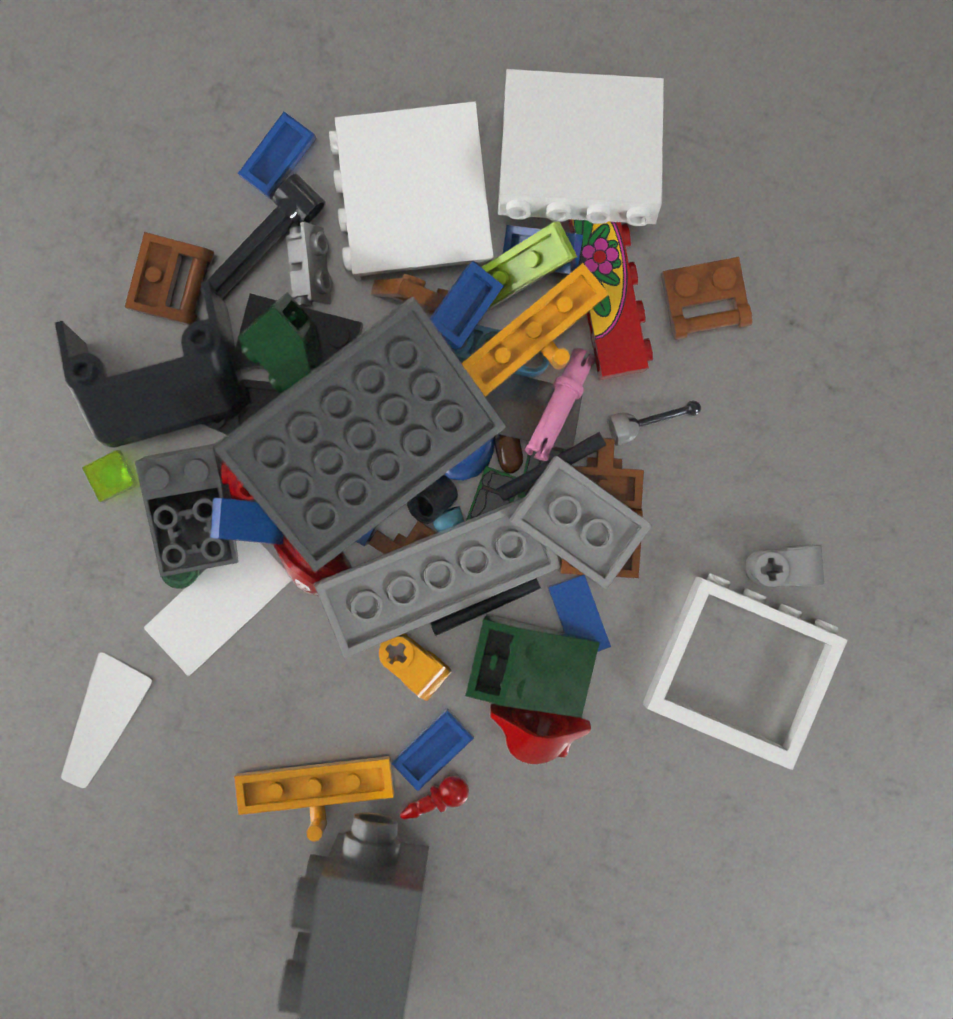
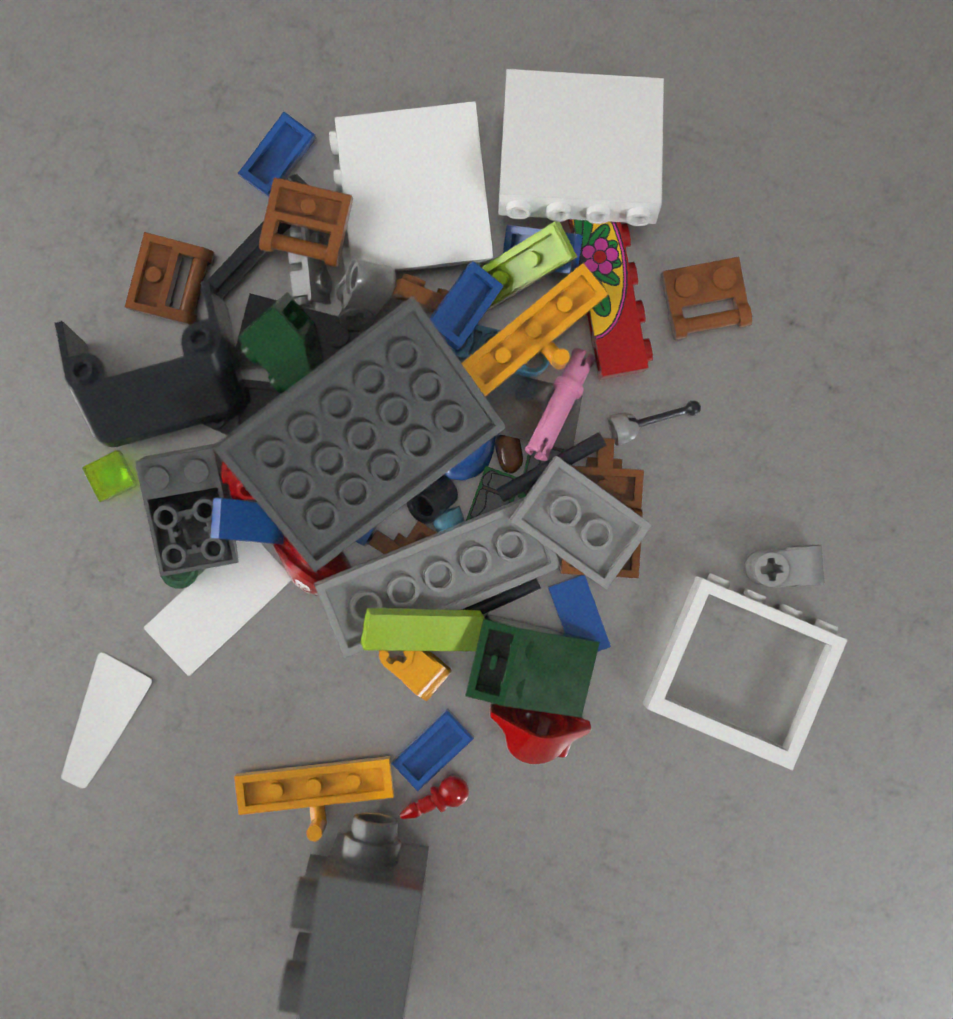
(309, 209): none -> dark orange plate
(364, 293): none -> light grey piece
(421, 629): none -> lime tile

